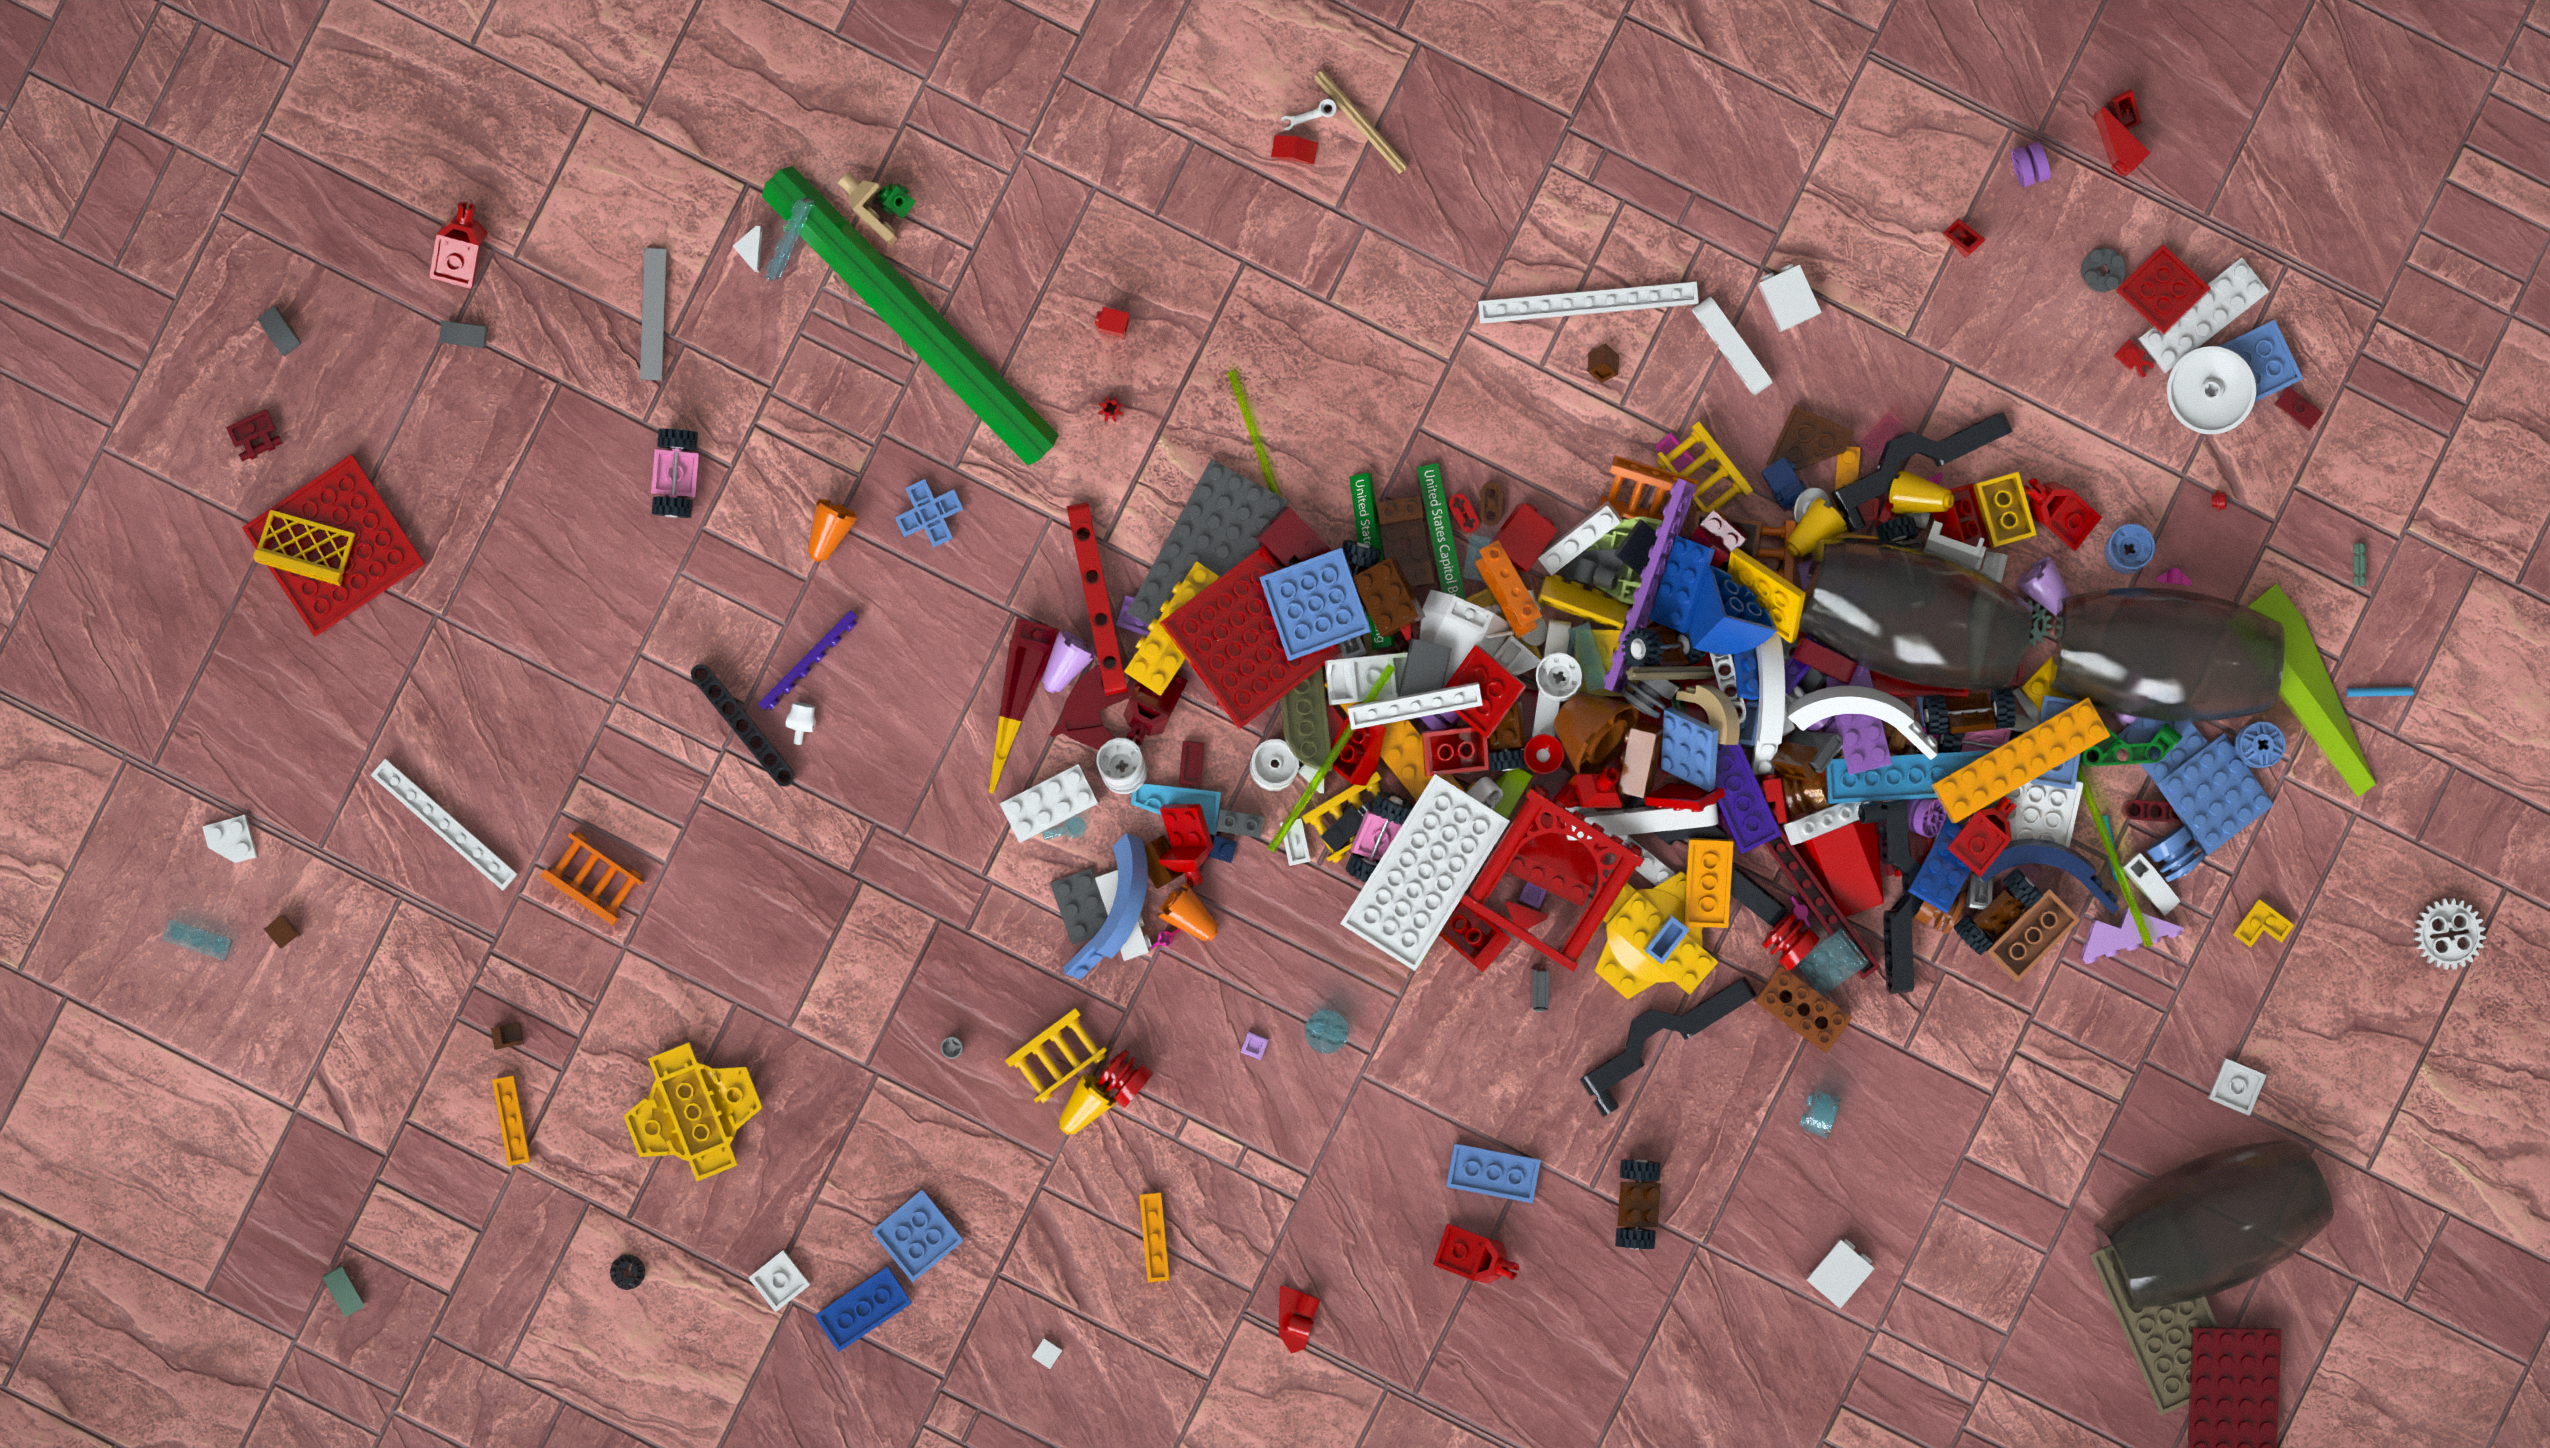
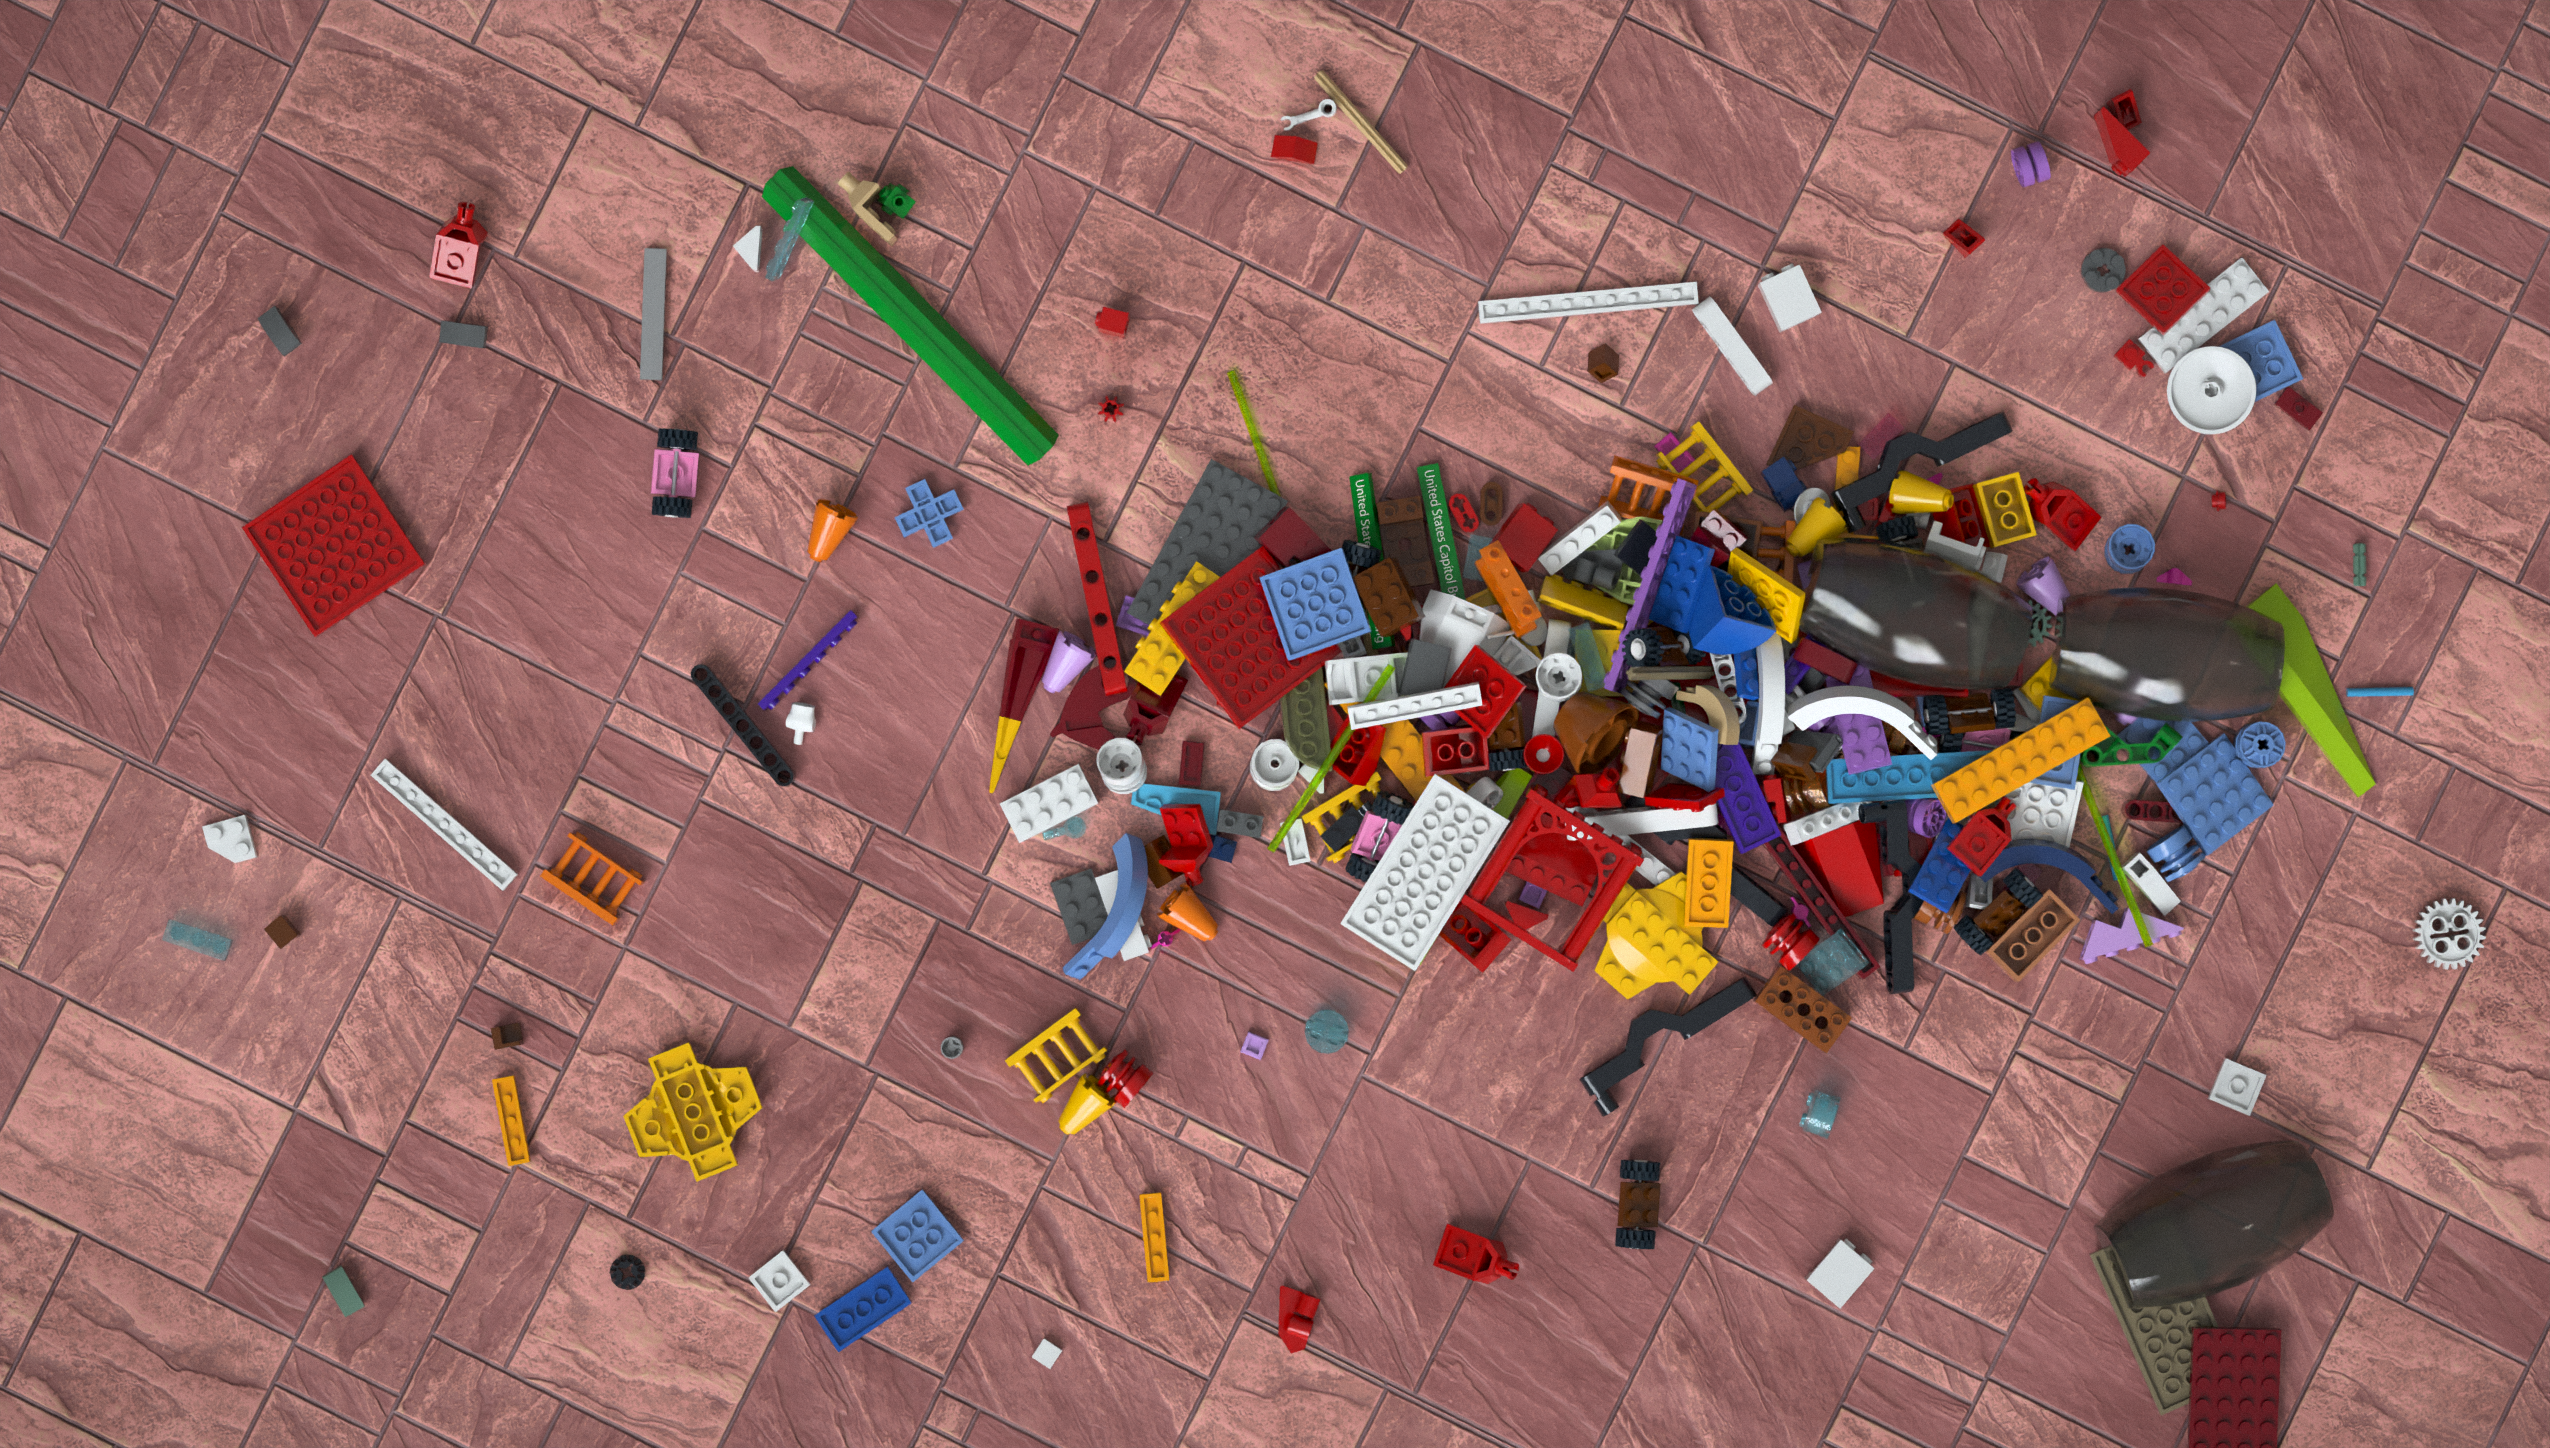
(250, 429): dark red plate -> none
(294, 563): yellow fence -> none
(1493, 1173): medium blue plate -> none
(1539, 990): dark grey piece -> none
(1665, 939): medium blue brick -> none
(2261, 919): yellow plate -> none

